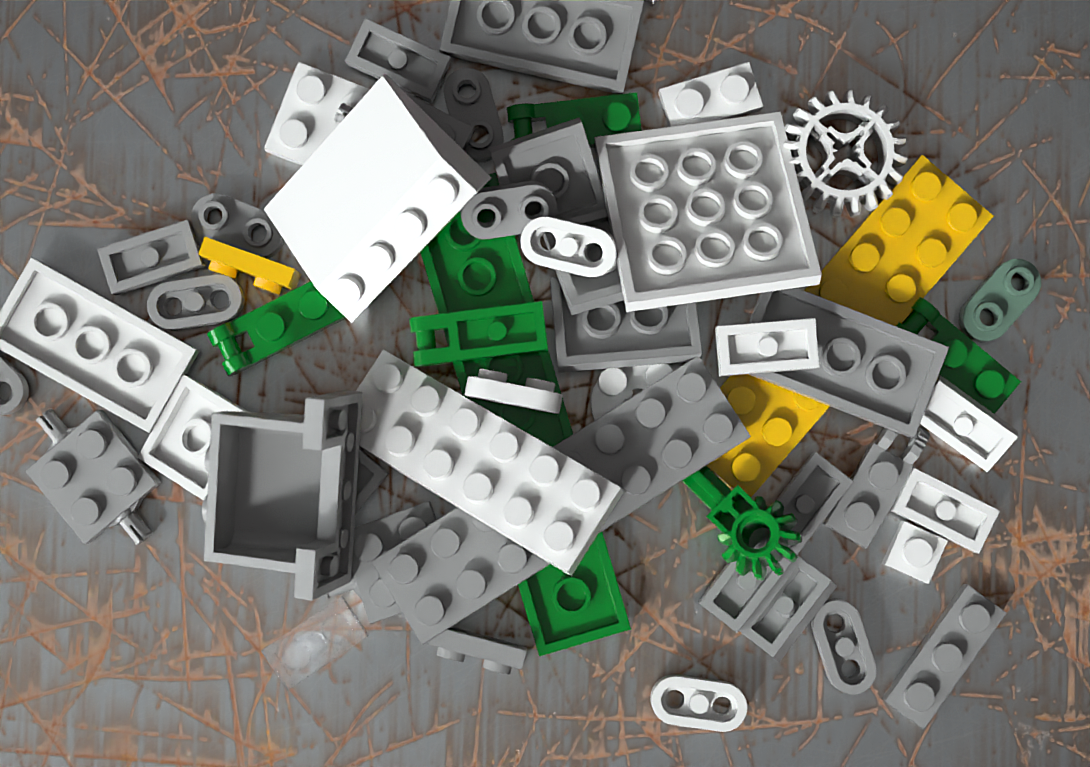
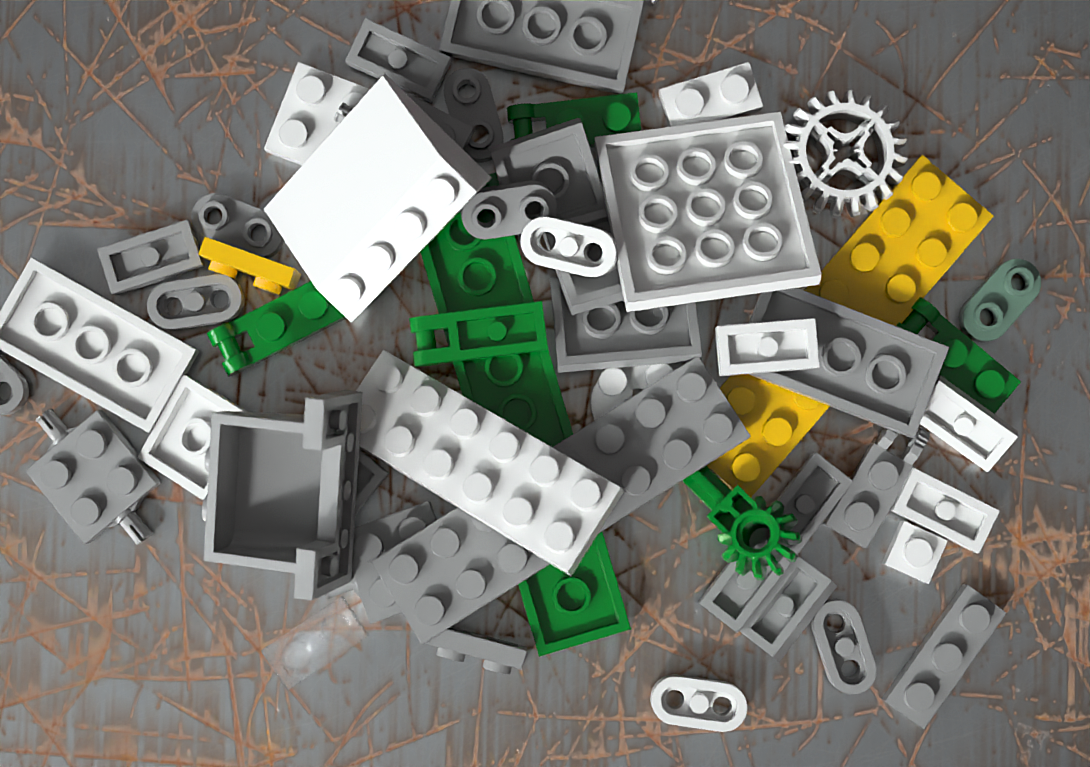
(534, 395): white plate -> none

